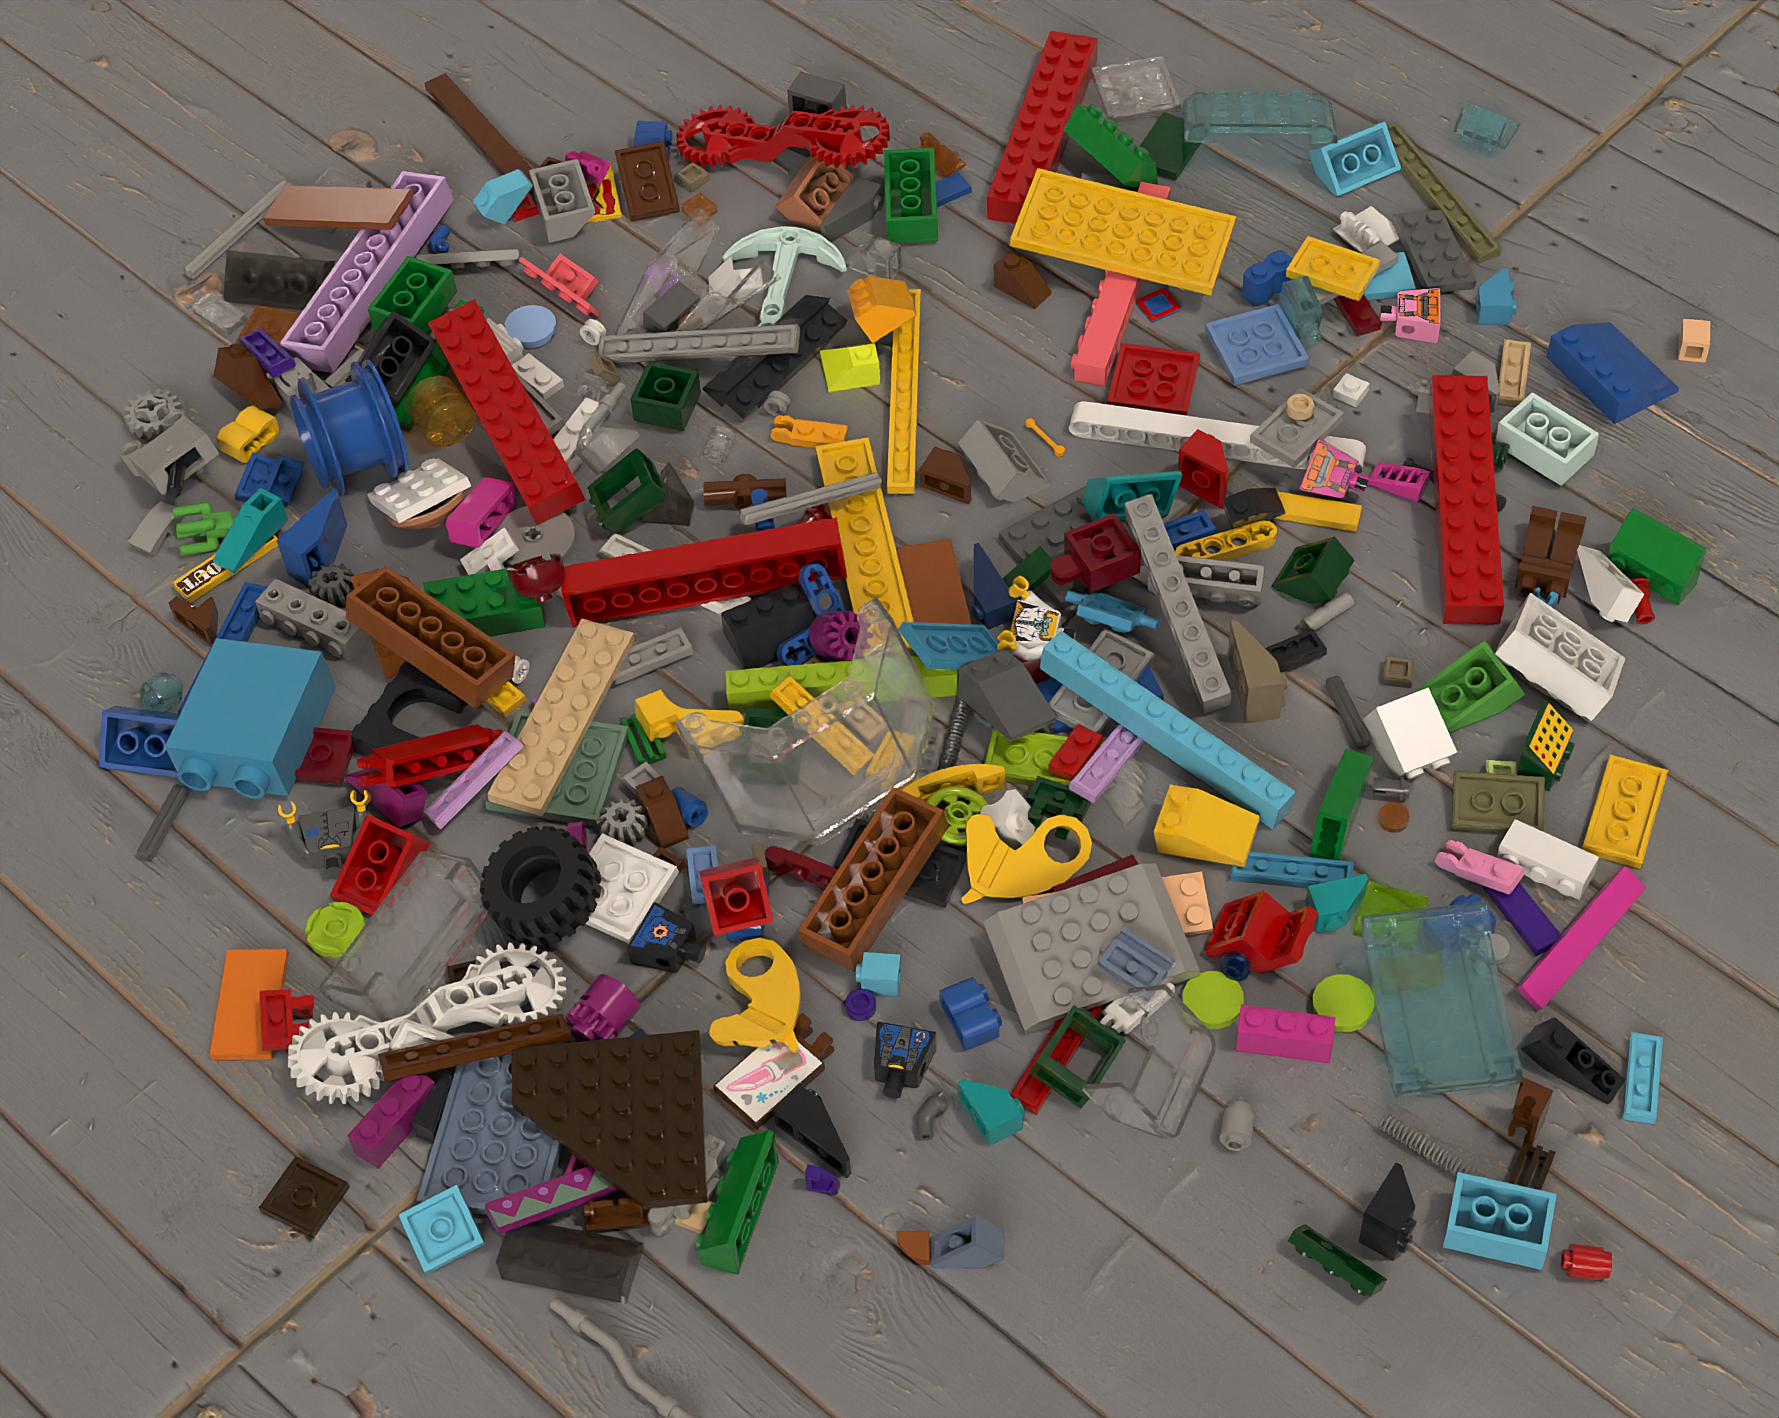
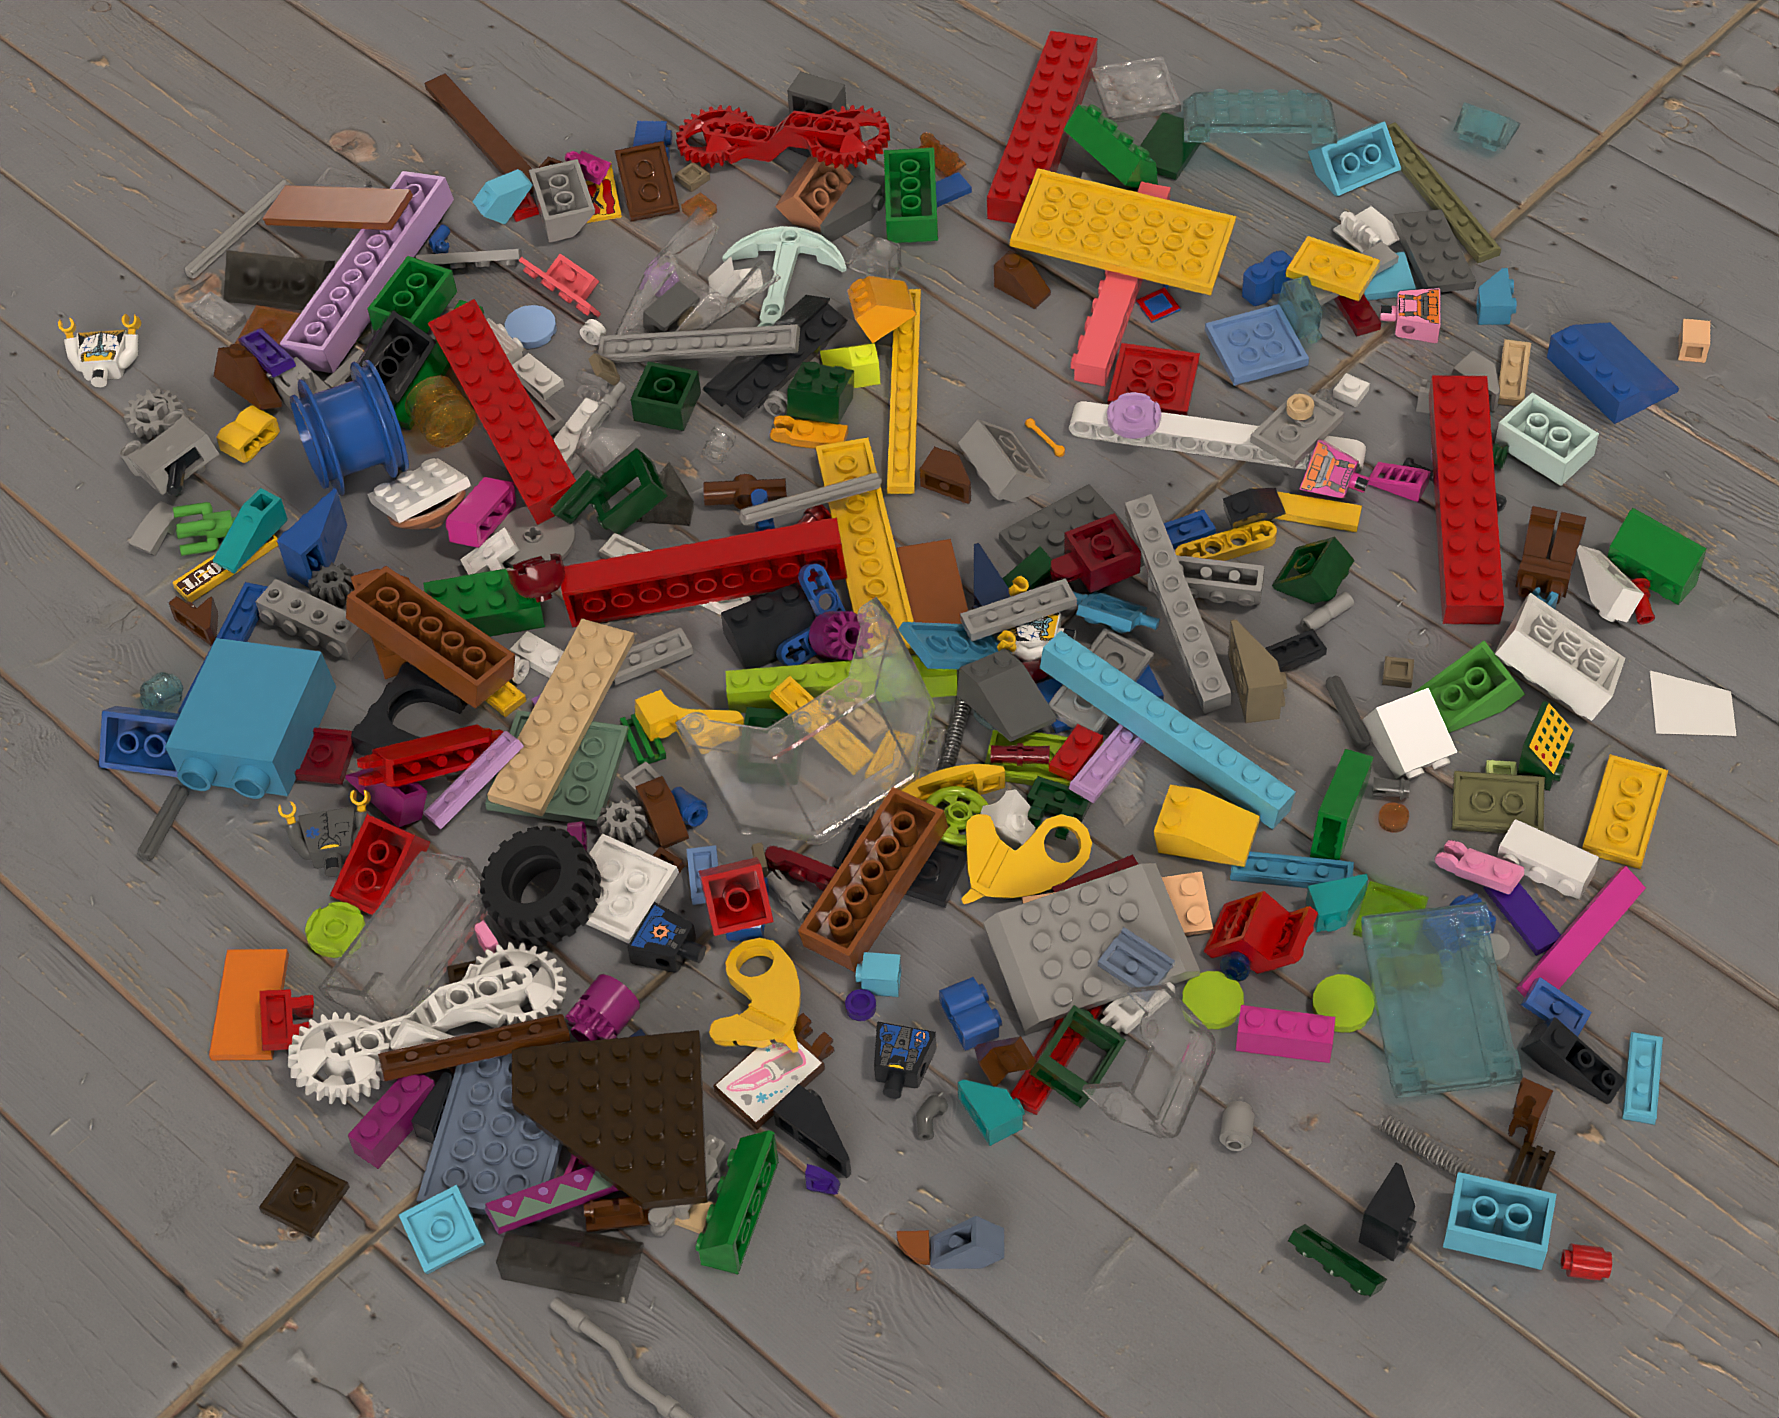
(102, 353): none -> white torso
(272, 475): blue slope -> none
(485, 937): none -> bright pink tile
(540, 654): none -> white plate
(578, 497): none -> dark green tile
(789, 895): none -> light grey pin
(820, 392): none -> dark green brick
(1003, 1057): none -> reddish brown slope
(1018, 609): none -> light grey plate
(1020, 754): none -> dark red pin
(1109, 494): teal slope -> none
(1134, 415): none -> lavender tile
(1204, 468): red slope -> none
(1550, 1002): none -> blue plate
(1690, 707): none -> white sticker

